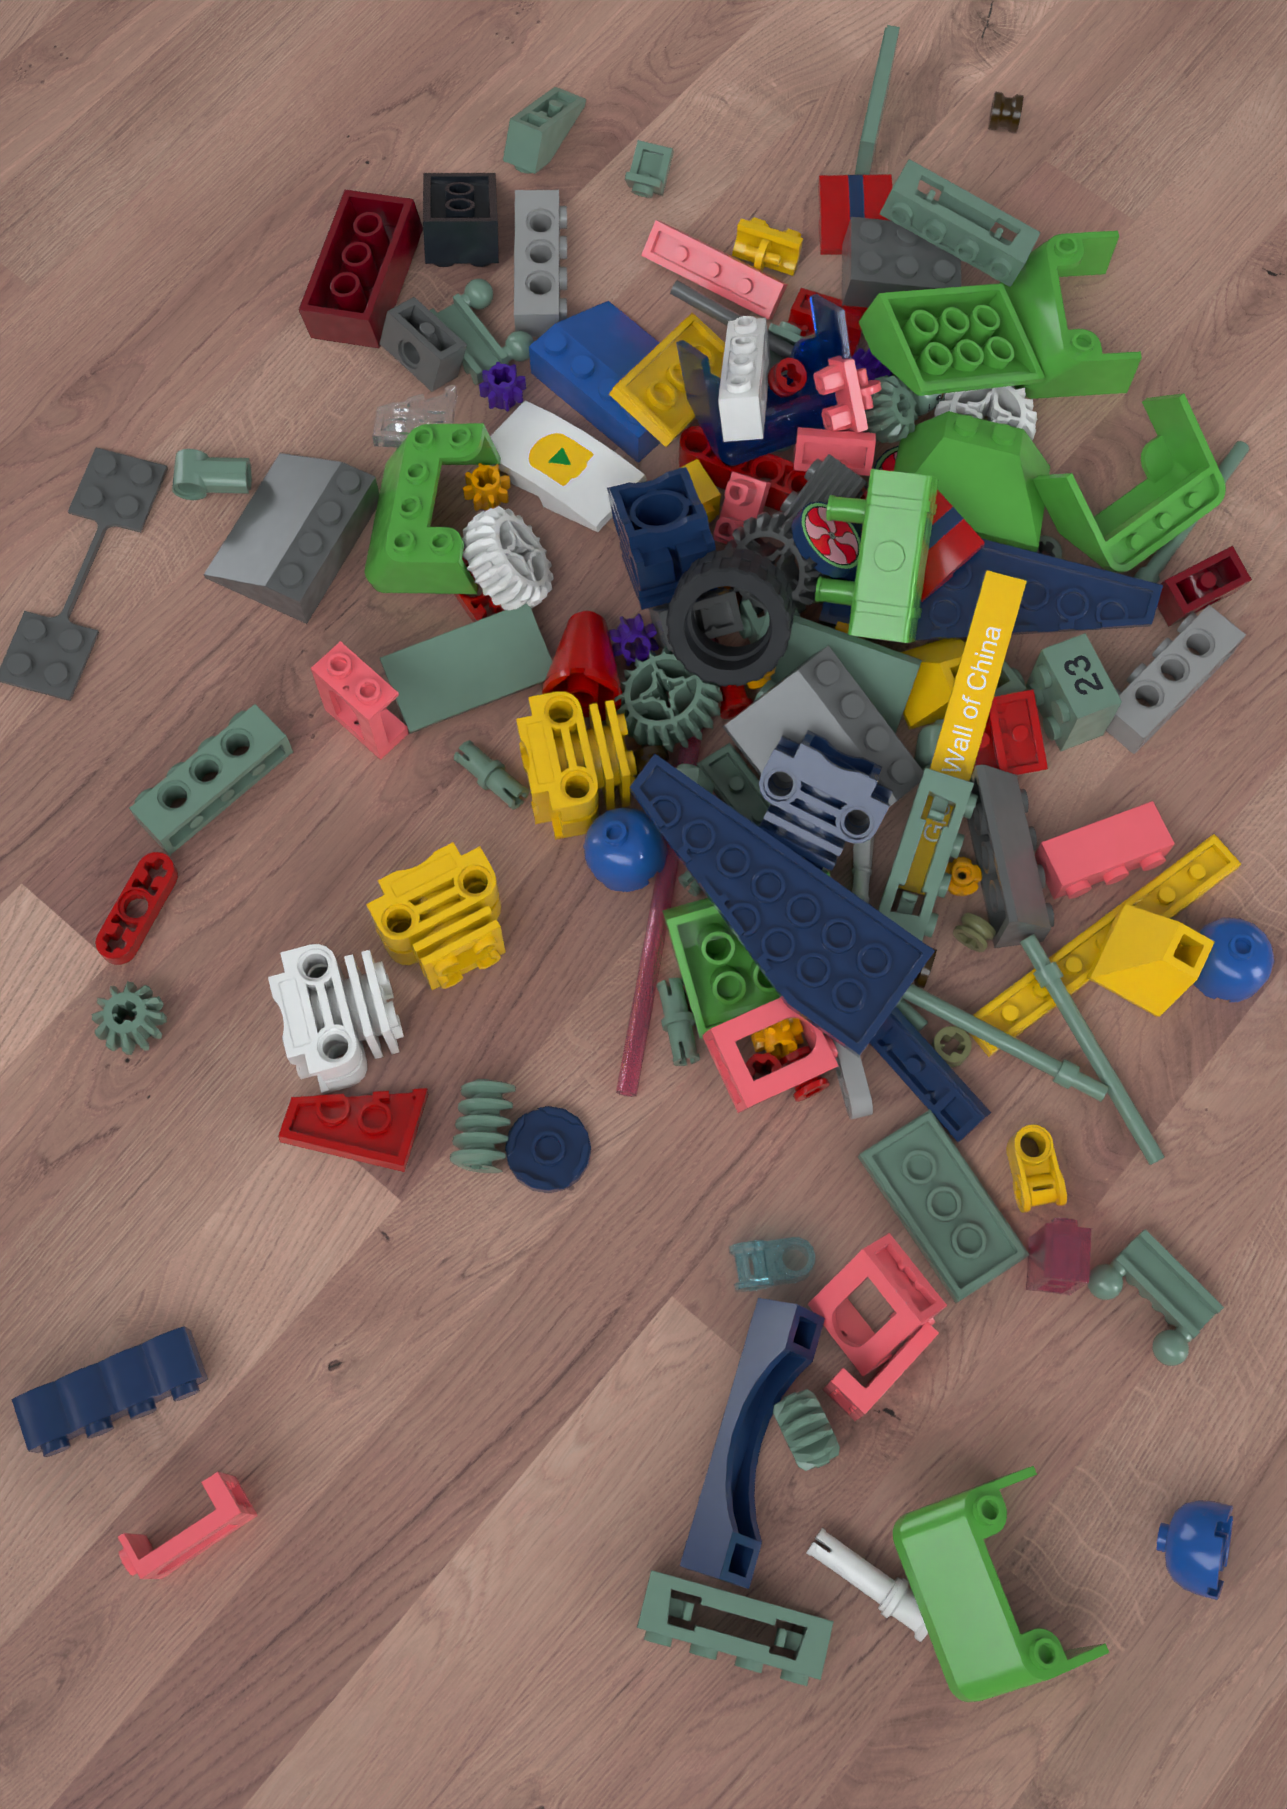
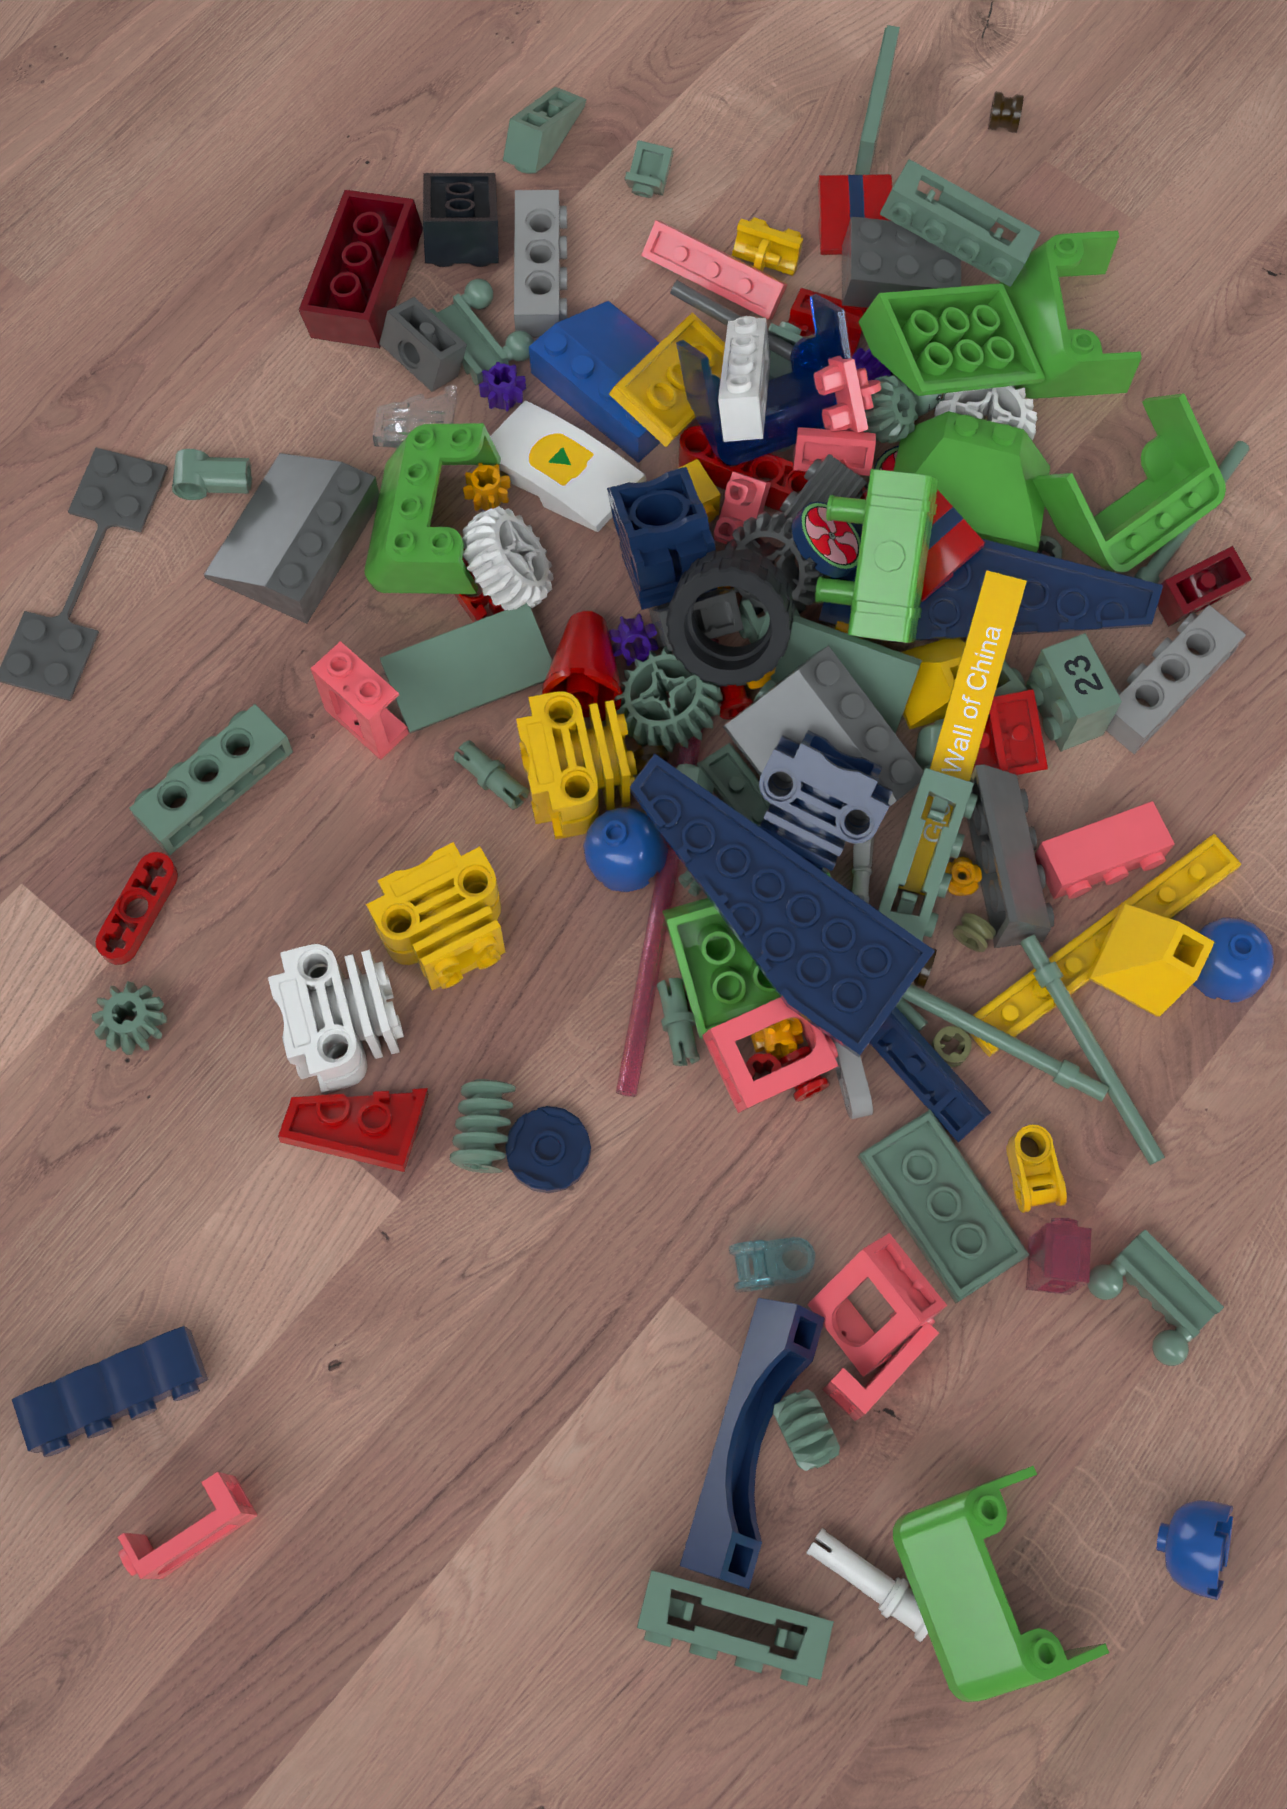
(778, 383): red bush -> none

